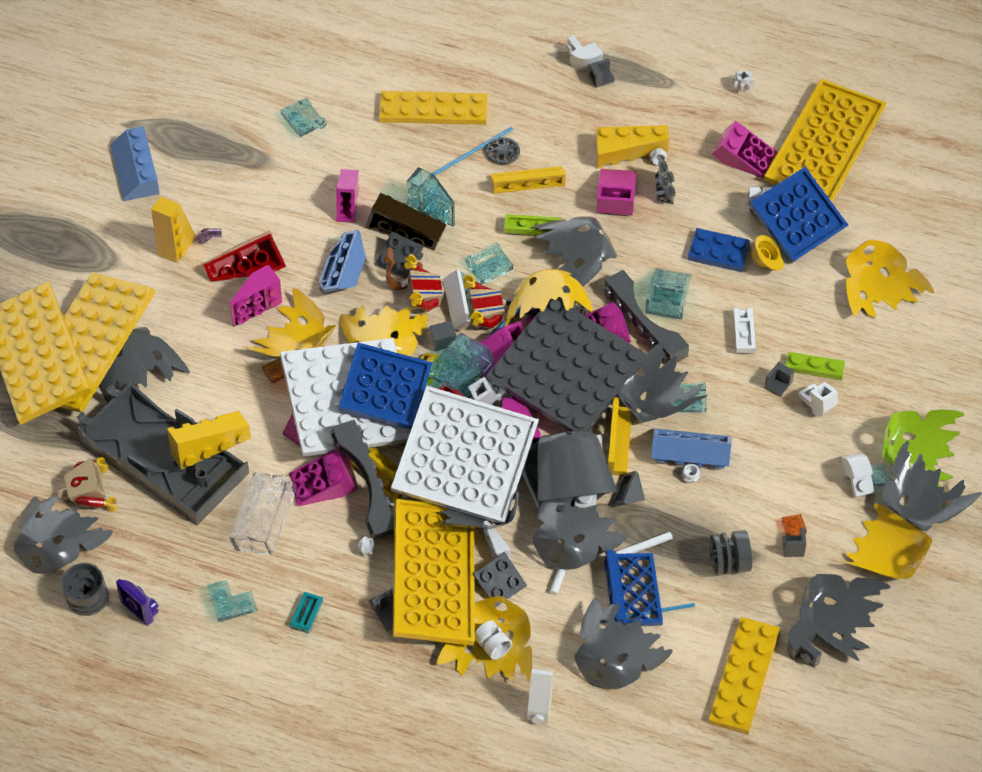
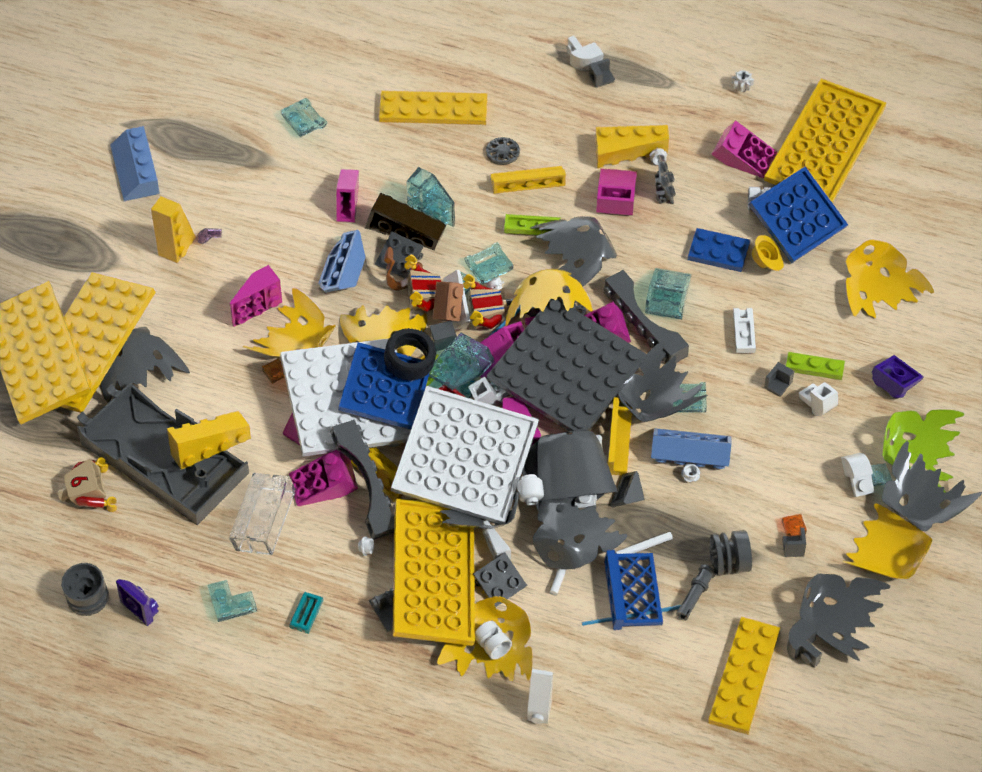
(47, 527): dark grey piece -> none
(246, 259): red wedge -> none
(408, 370): none -> black tyre
(448, 301): none -> nougat brick
(472, 151): dark azure axle -> none
(495, 283): none -> white plate
(530, 489): none -> white head
(610, 643): dark grey piece -> none
(699, 585): none -> dark grey pin
(895, 376): none -> dark purple slope

